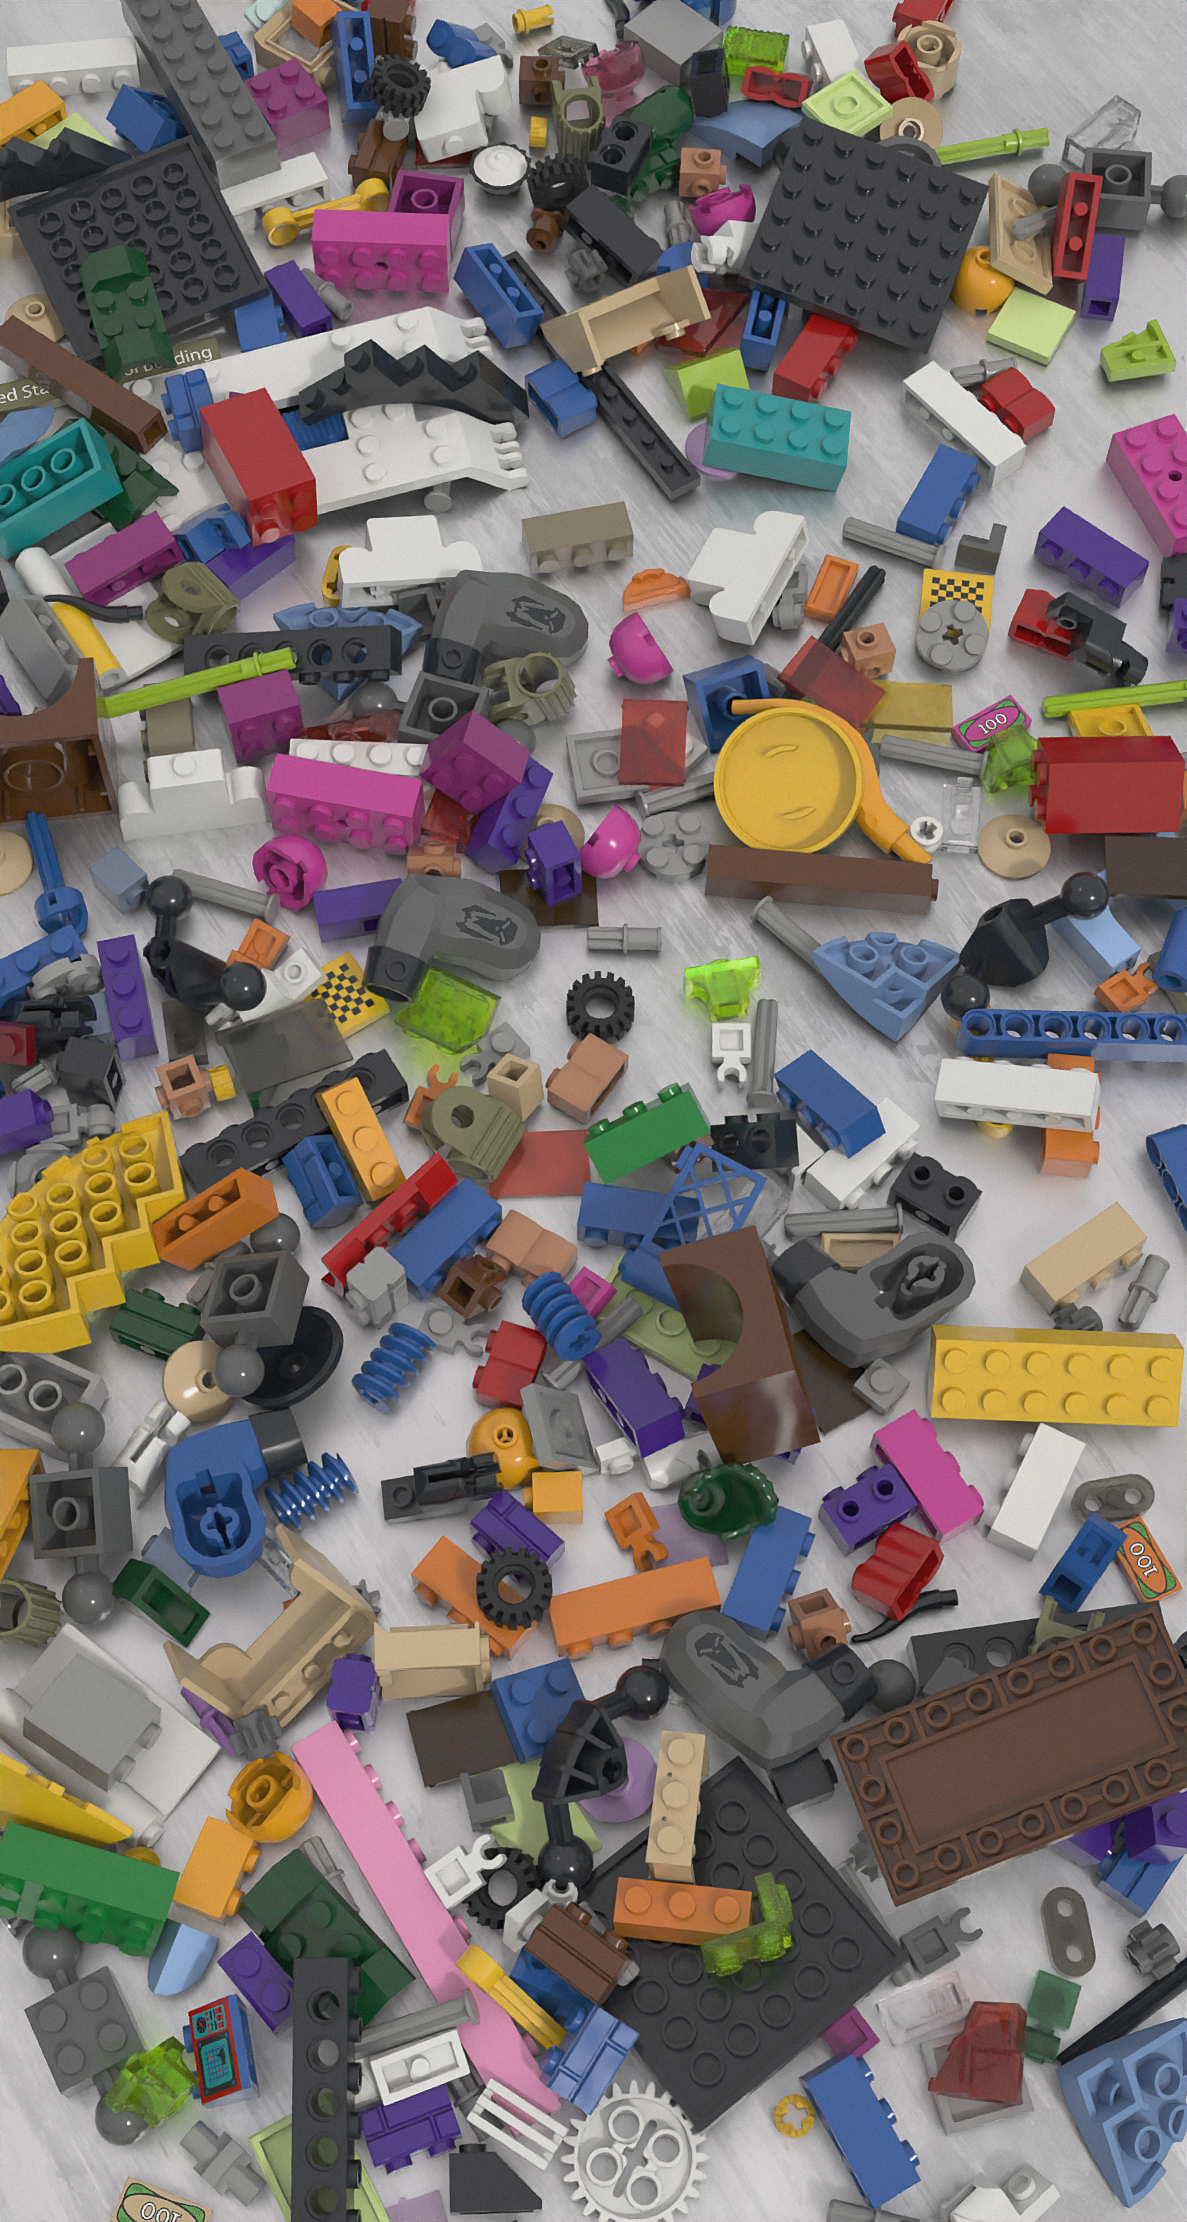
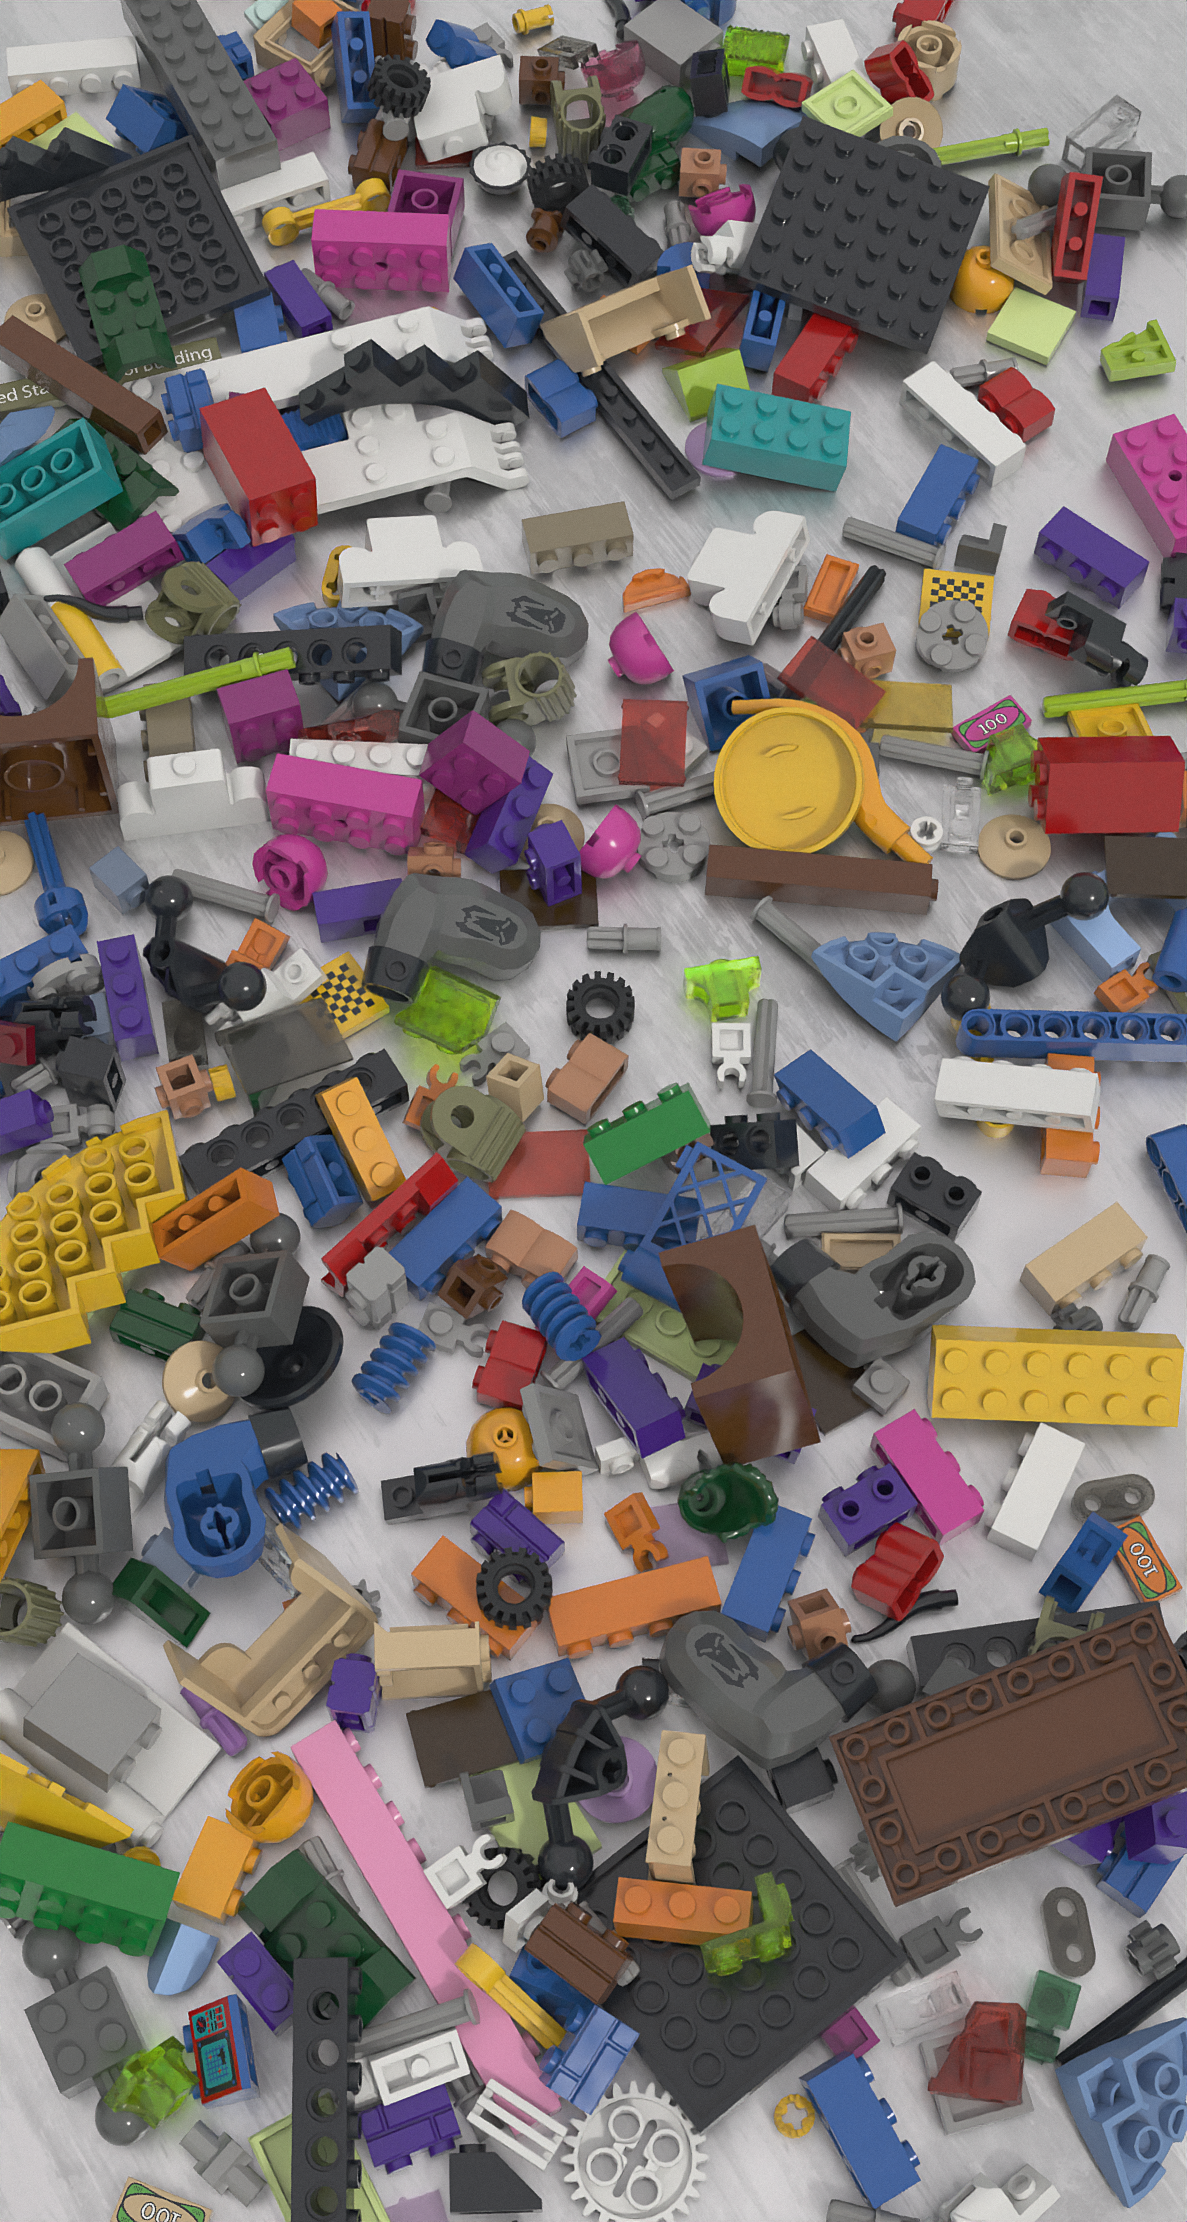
(255, 1735): dark grey gear -> none

